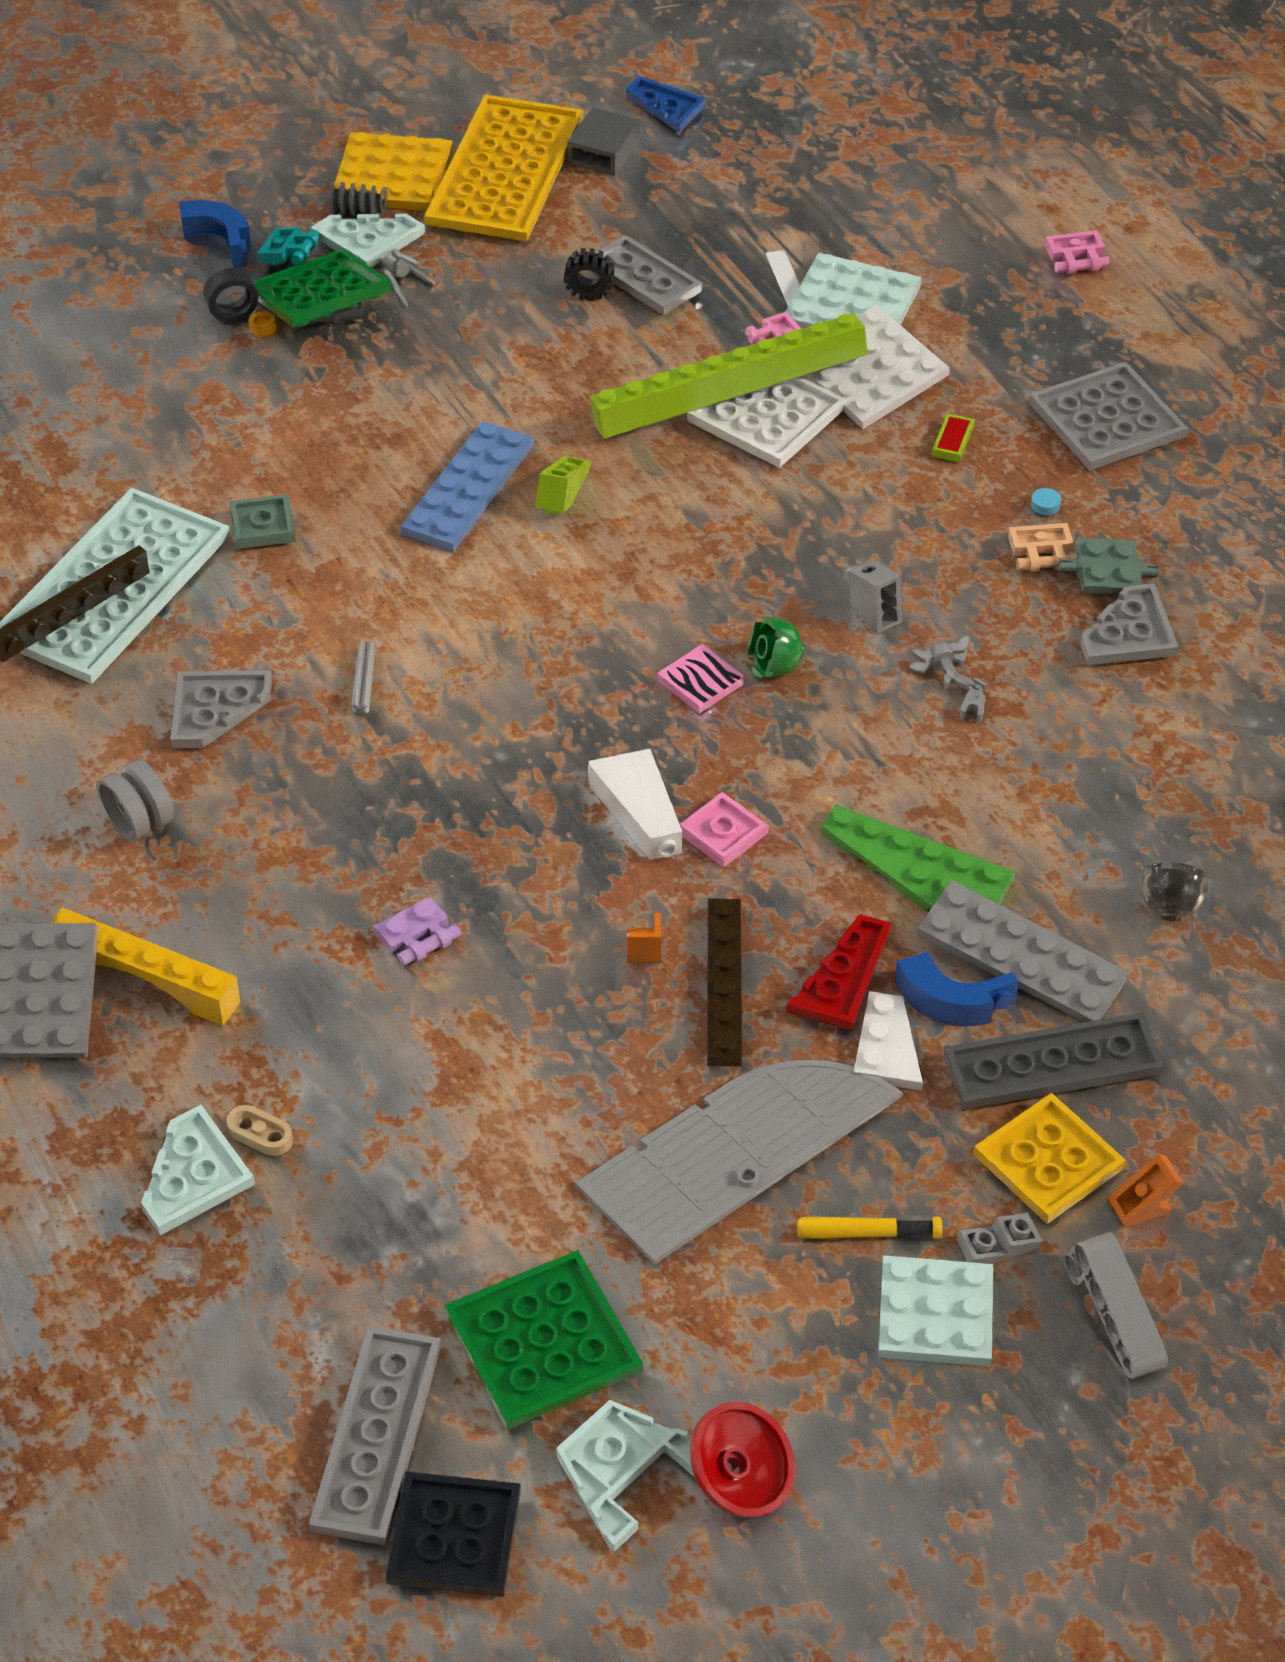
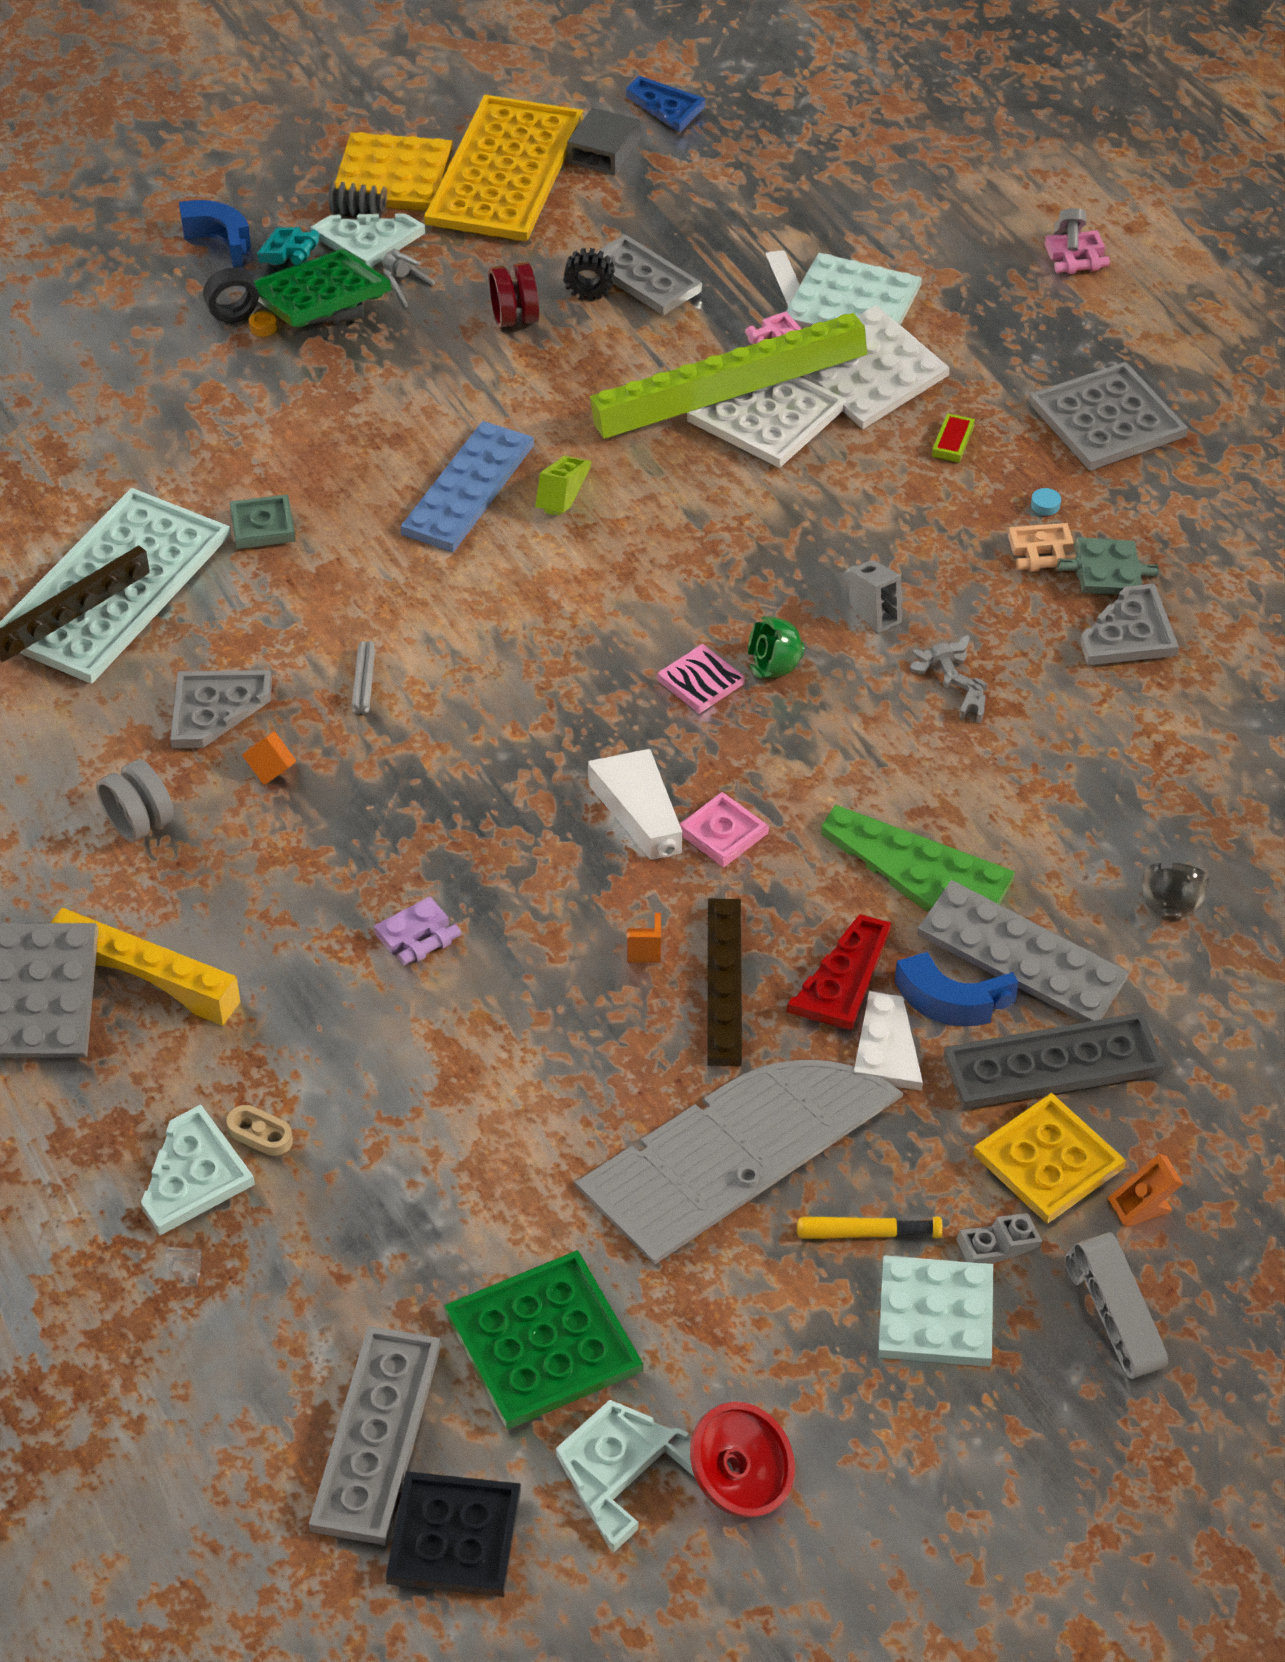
(269, 758): none -> orange panel
(513, 295): none -> dark red wheel
(1070, 223): none -> light grey piece

